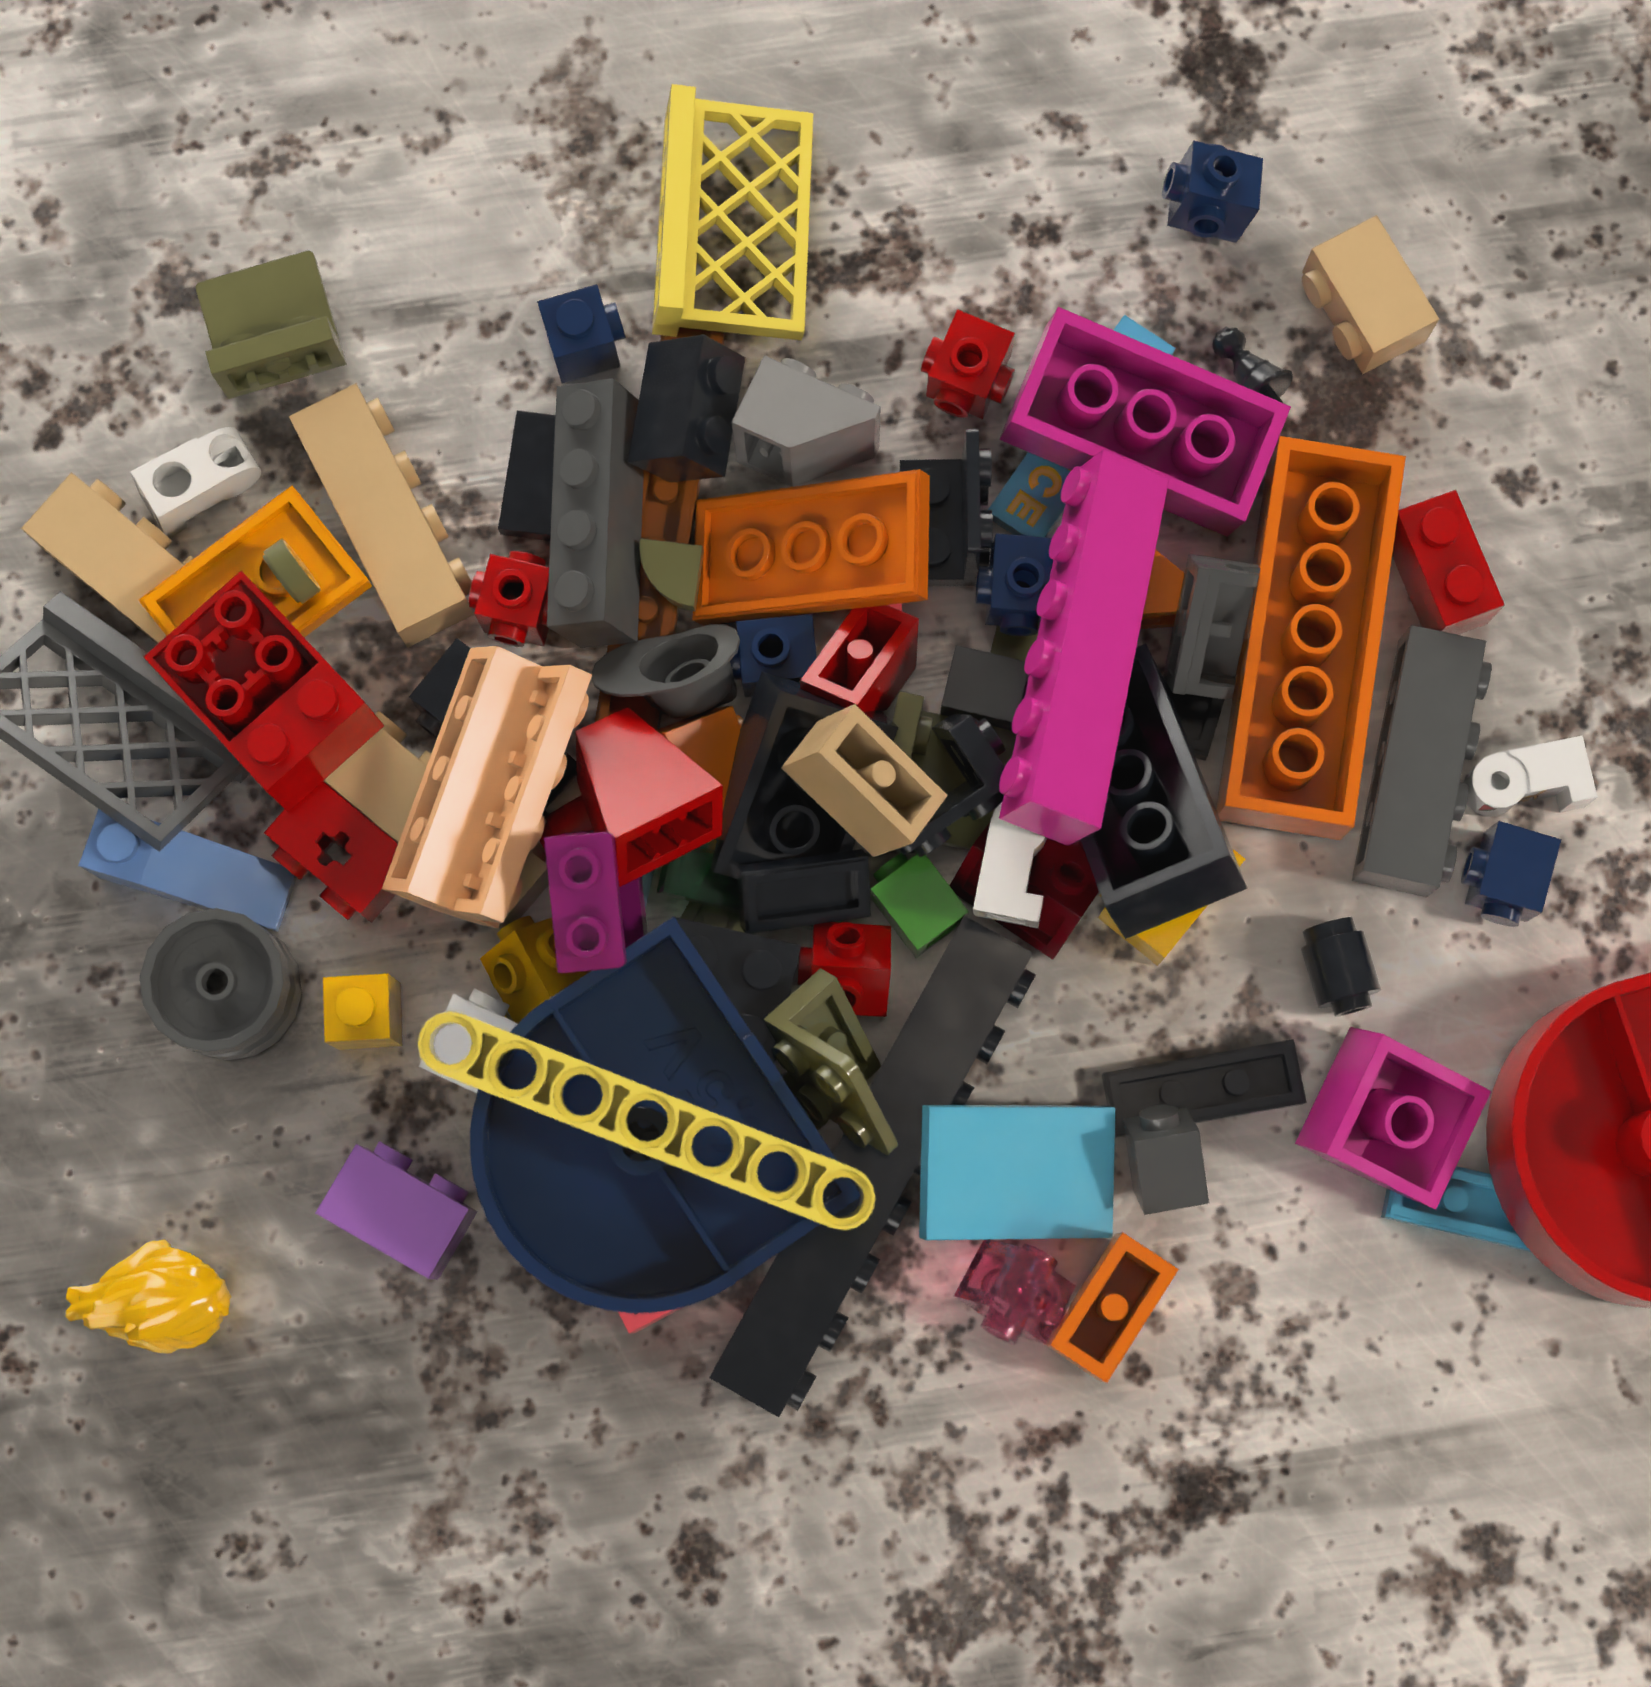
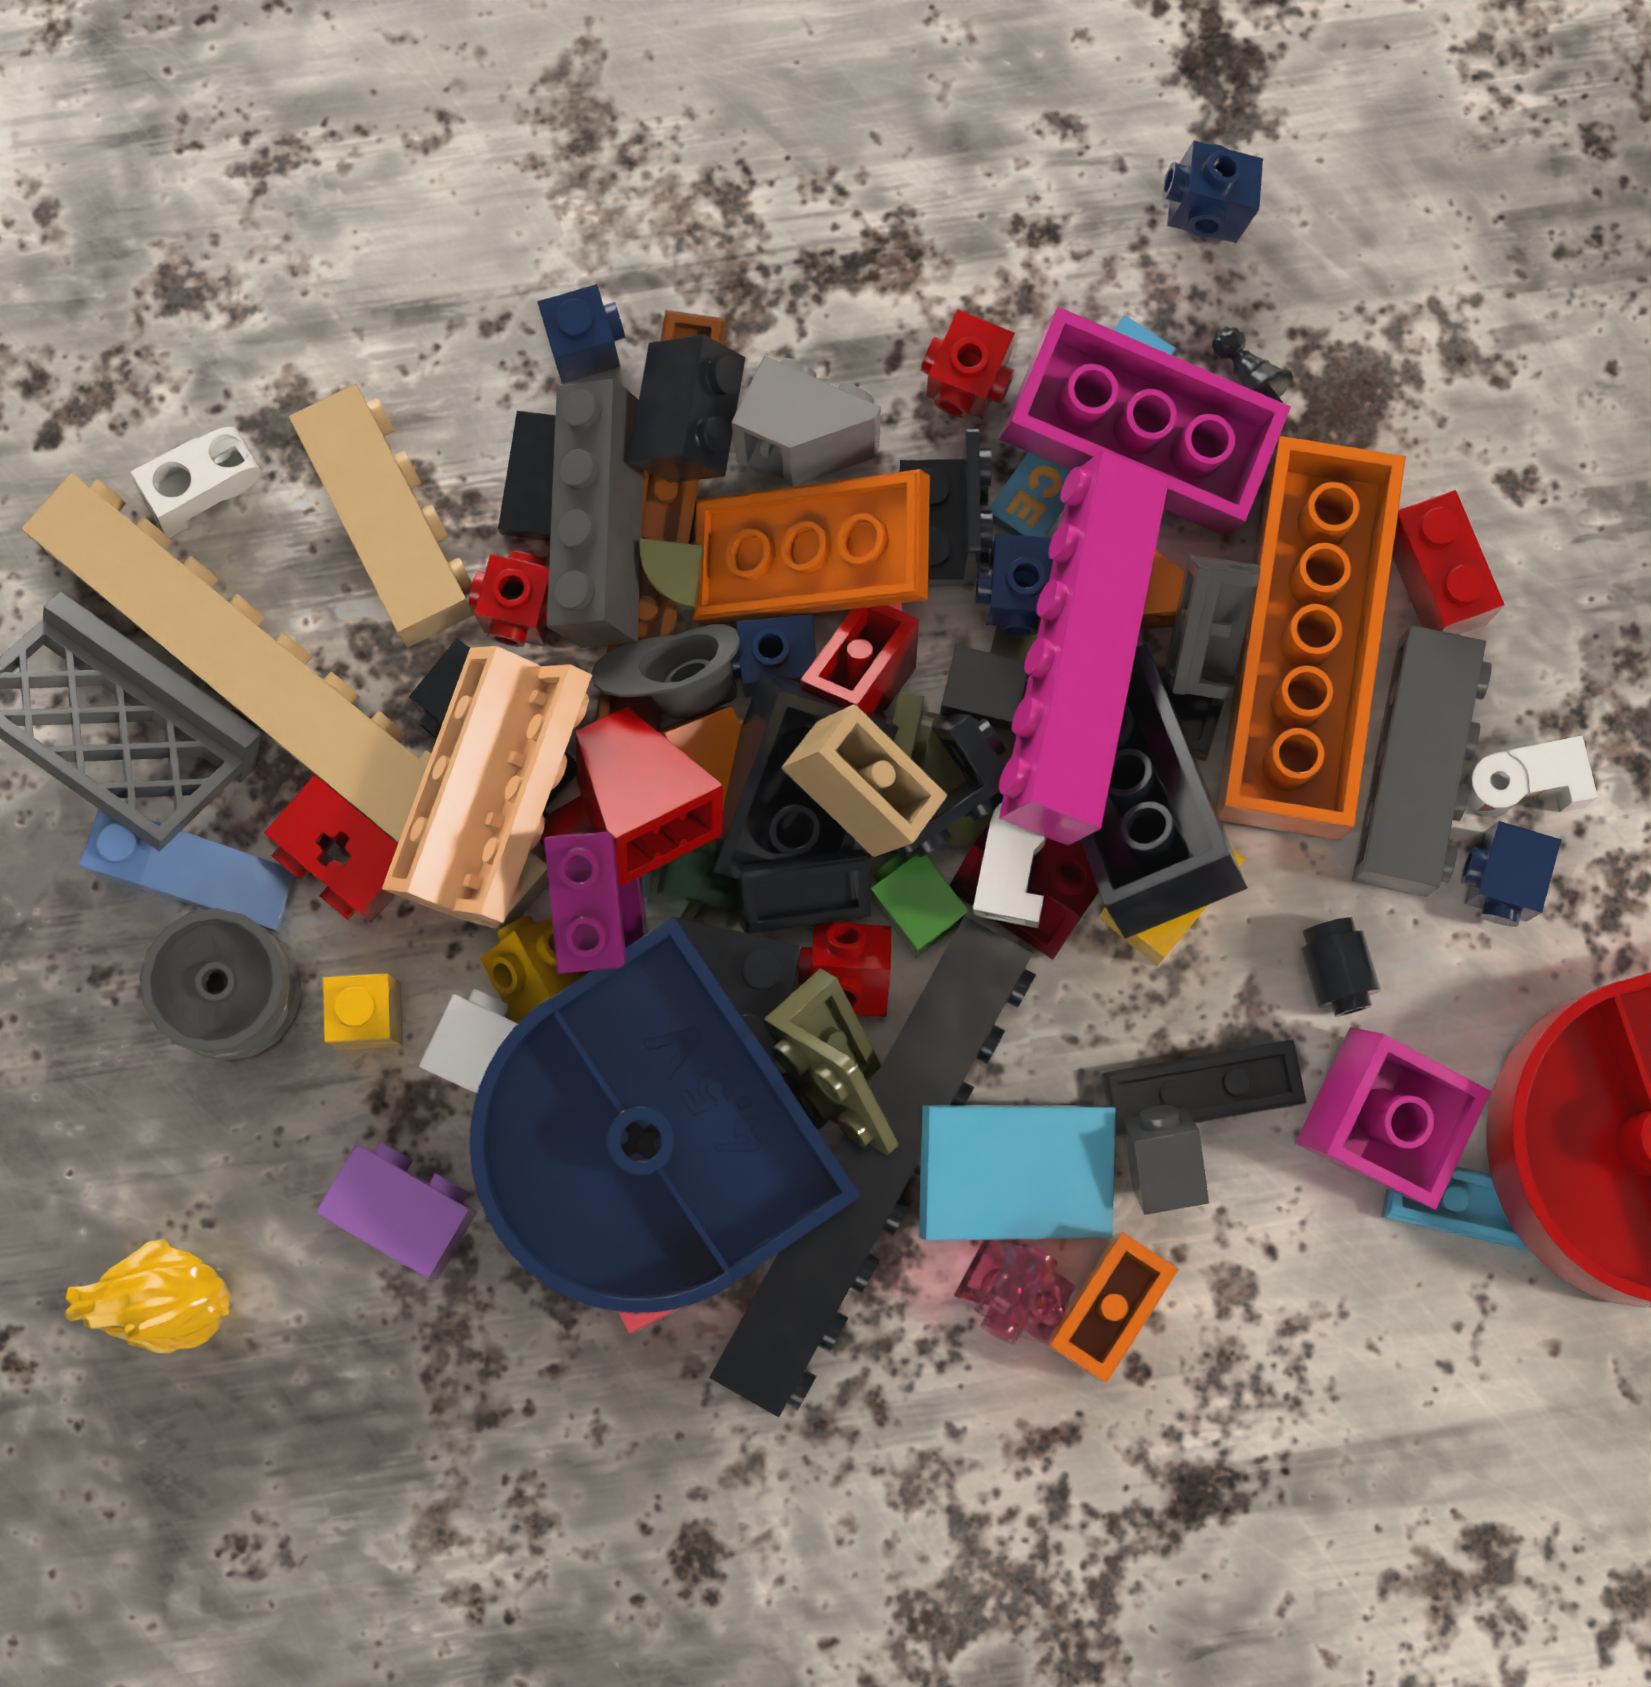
(243, 548): light orange tile -> none
(264, 691): red slope -> none
(269, 325): olive bracket -> none
(291, 571): olive tile -> none
(610, 1120): light yellow beam -> none
(680, 223): light yellow fence -> none
(1368, 295): tan brick -> none

